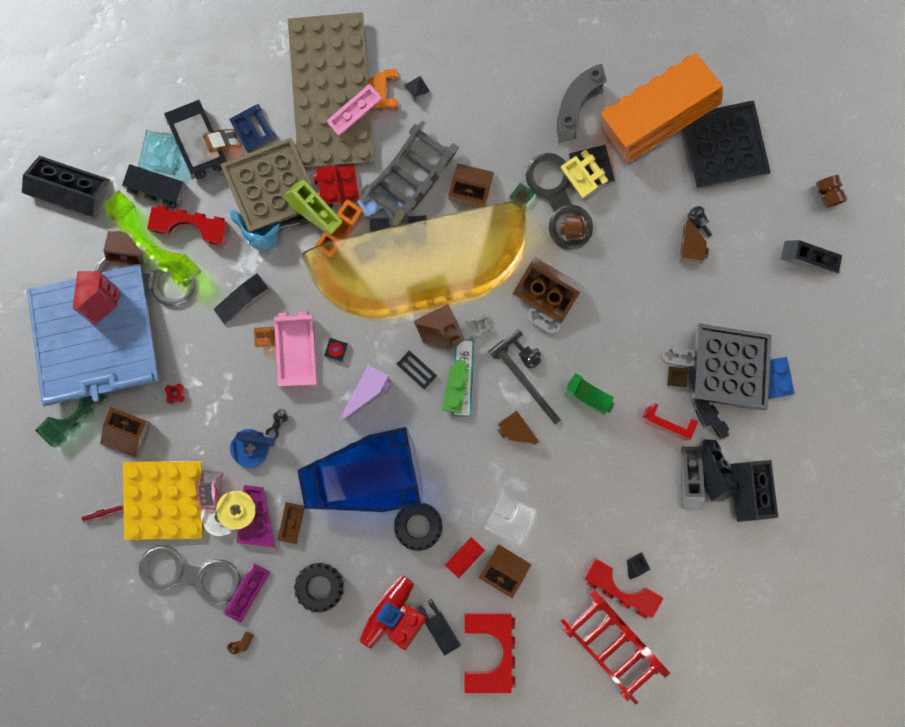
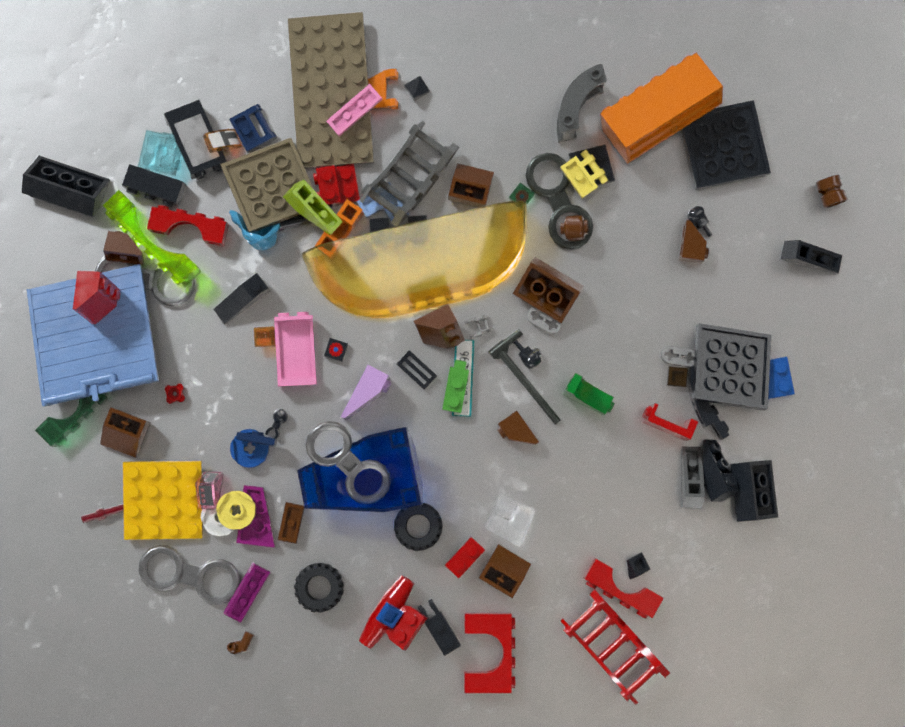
(348, 462): none -> flat silver bar

